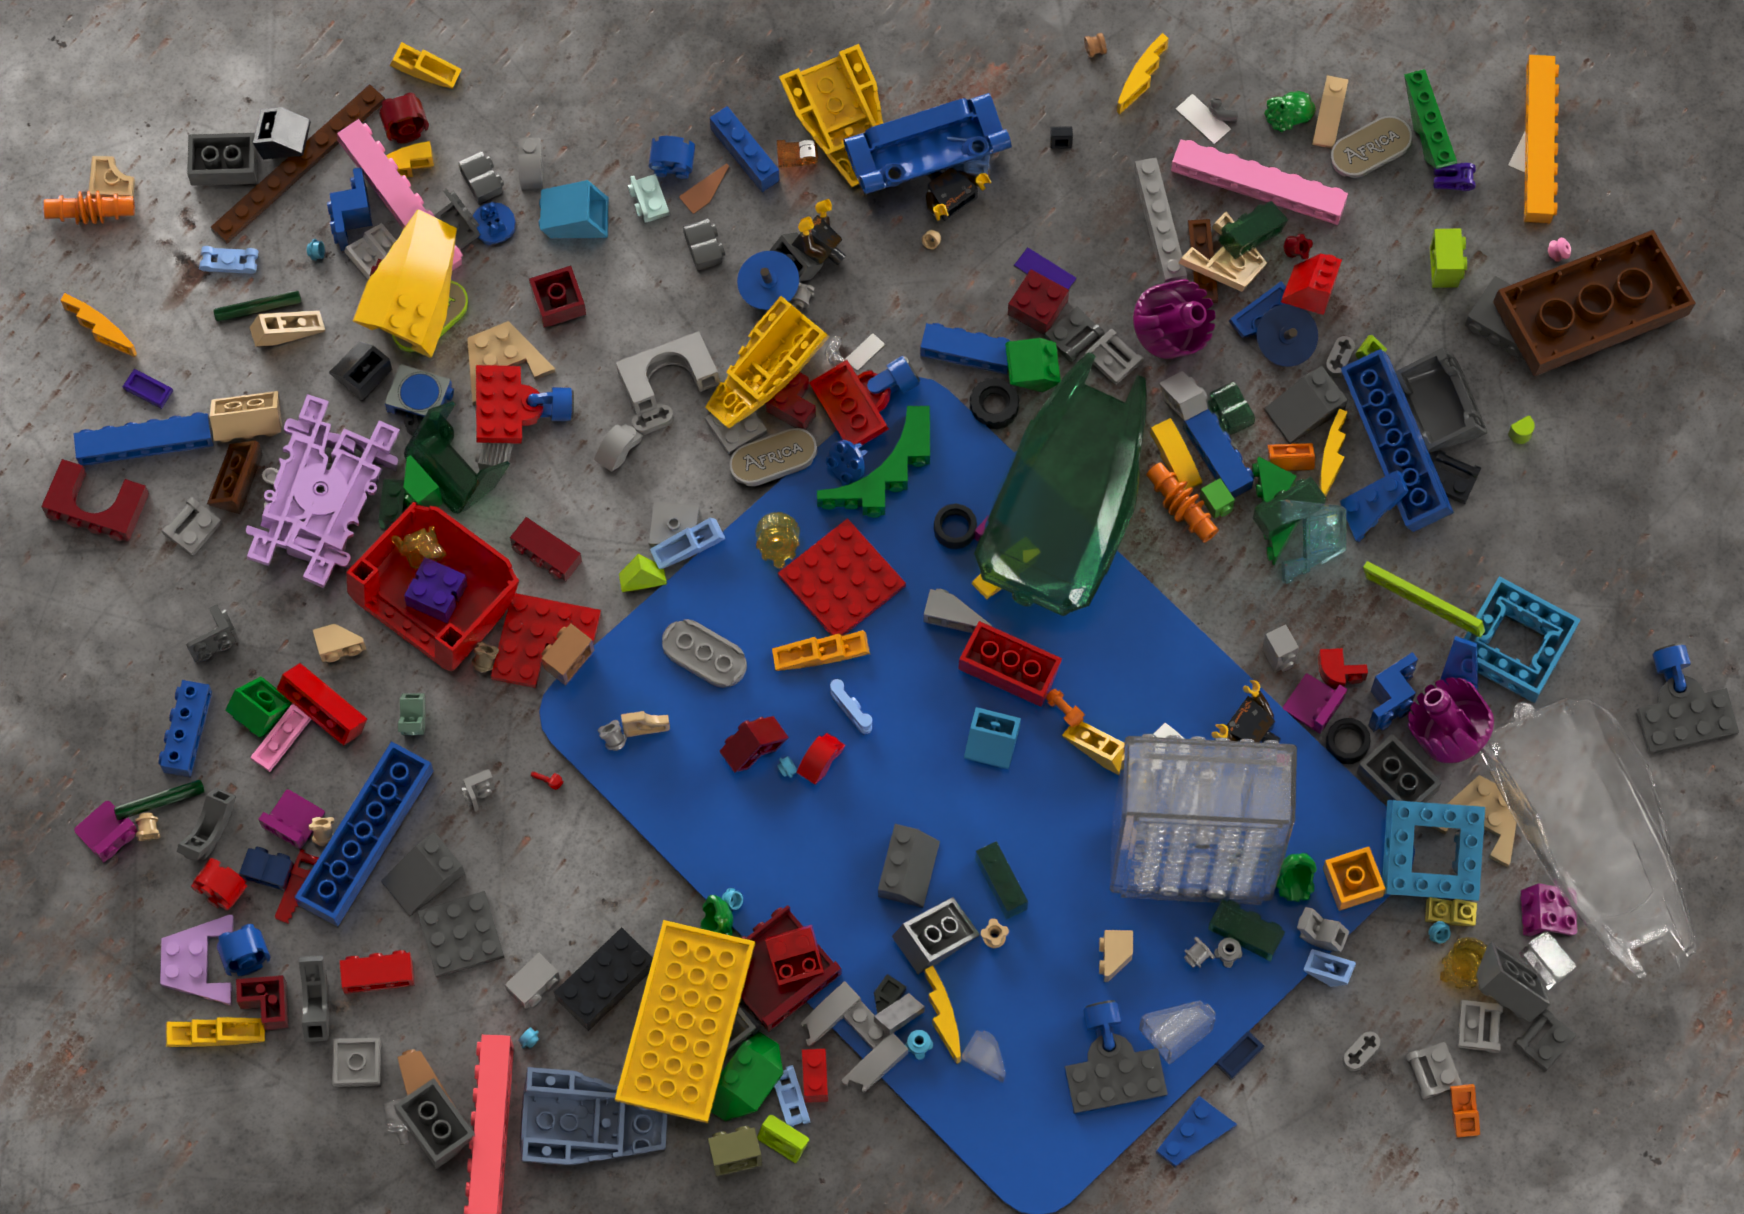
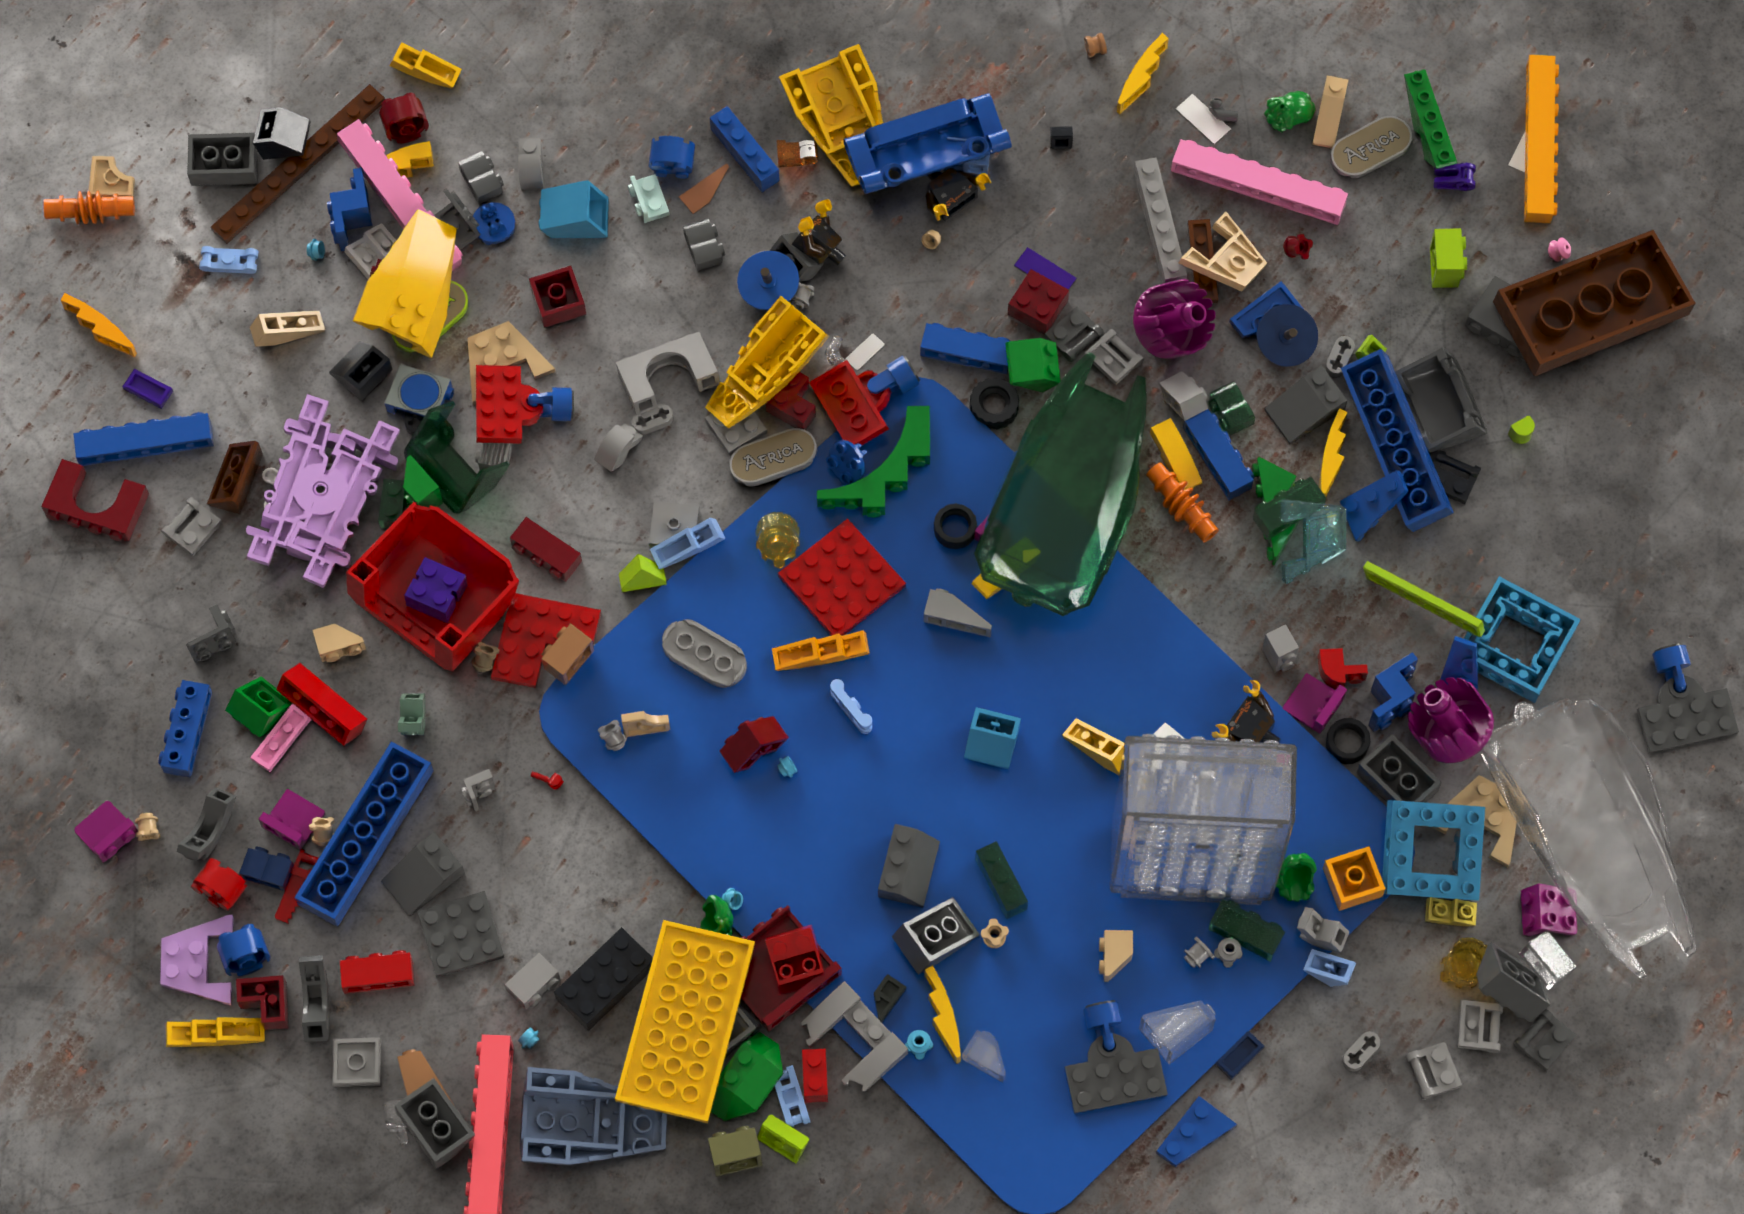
(159, 799): dark green axle -> none
(245, 416): tan slope -> none
(257, 305): dark green axle -> none
(420, 545): clear yellow hair -> none
(819, 757): red brick -> none
(899, 1014): flat silver tile -> none
(1009, 663): red slope -> none
(1074, 715): orange bar -> none
(1217, 498): bright green brick -> none
(1252, 229): clear green brick -> none
(1292, 456): orange slope -> none
(1312, 283): red slope -> none
(1439, 932): medium azure plate -> none
(1465, 1110): orange slope -> none

